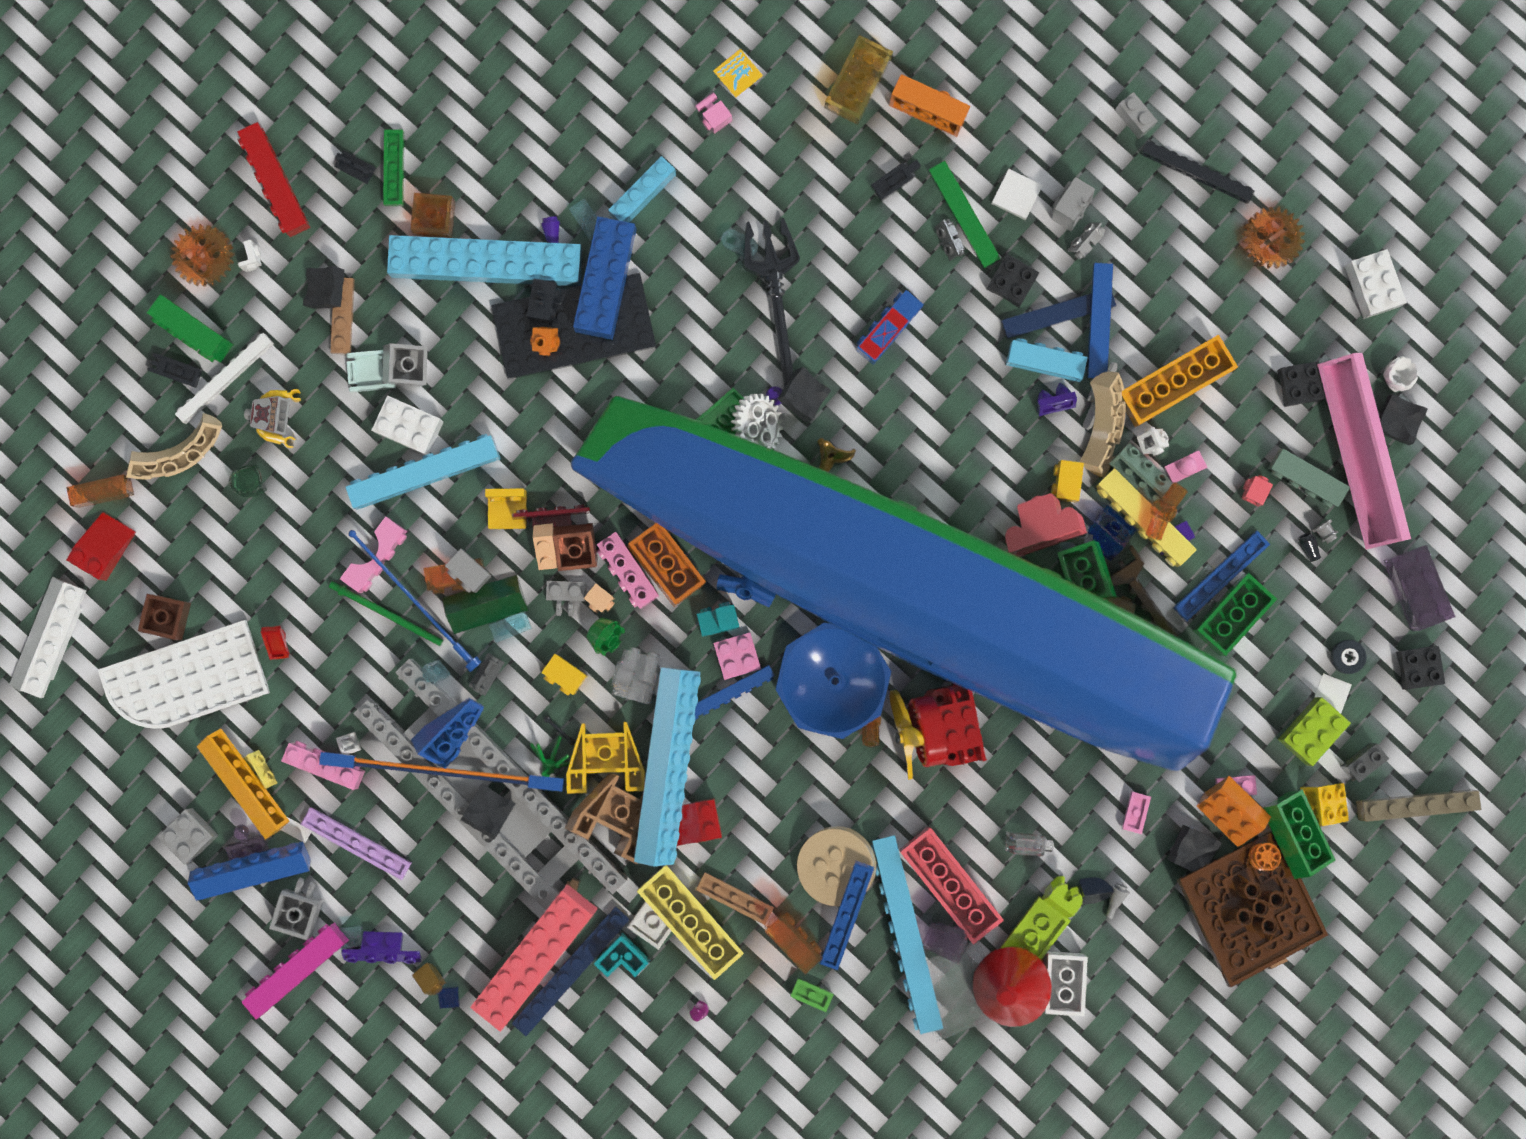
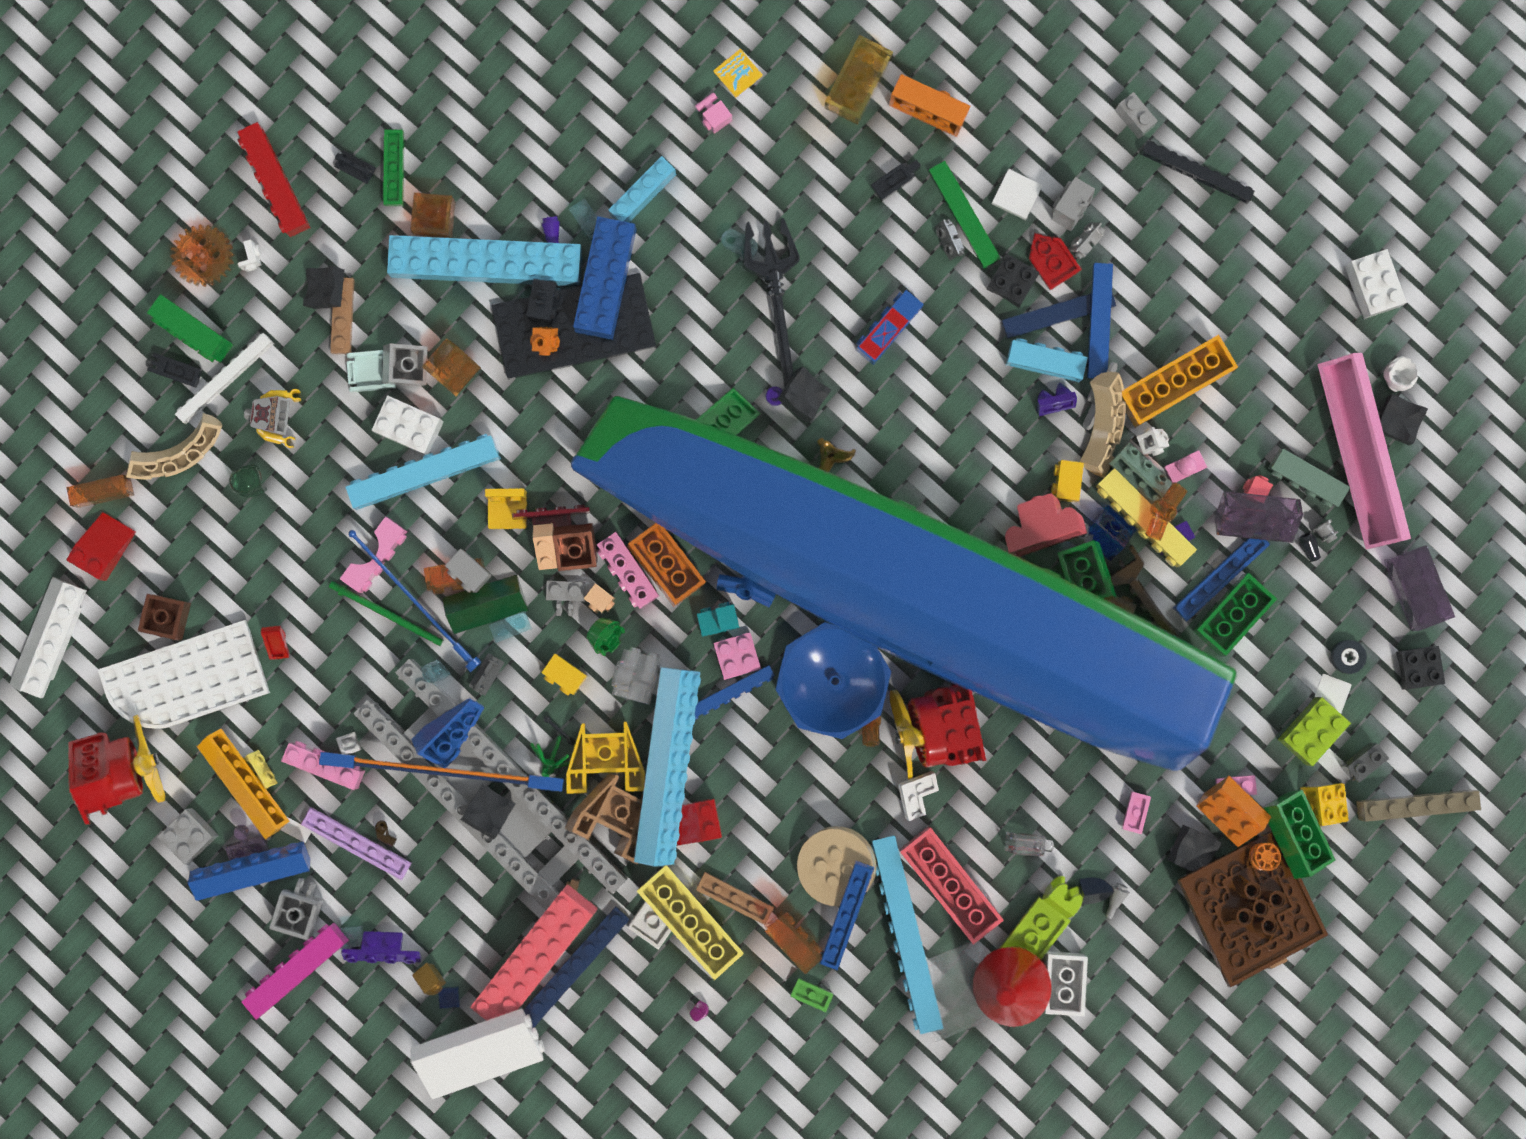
(111, 771): none -> red brick
(383, 835): none -> dark brown arm
(451, 367): none -> clear orange brick
(477, 1053): none -> white brick
(622, 952): teal brick -> none
(758, 420): white gear -> none
(913, 791): none -> white plate
(946, 941): clear purple brick -> none
(1052, 260): none -> red tile
(1258, 517): none -> clear purple brick
(1283, 251): clear orange gear -> none
(1301, 384): black brick -> none

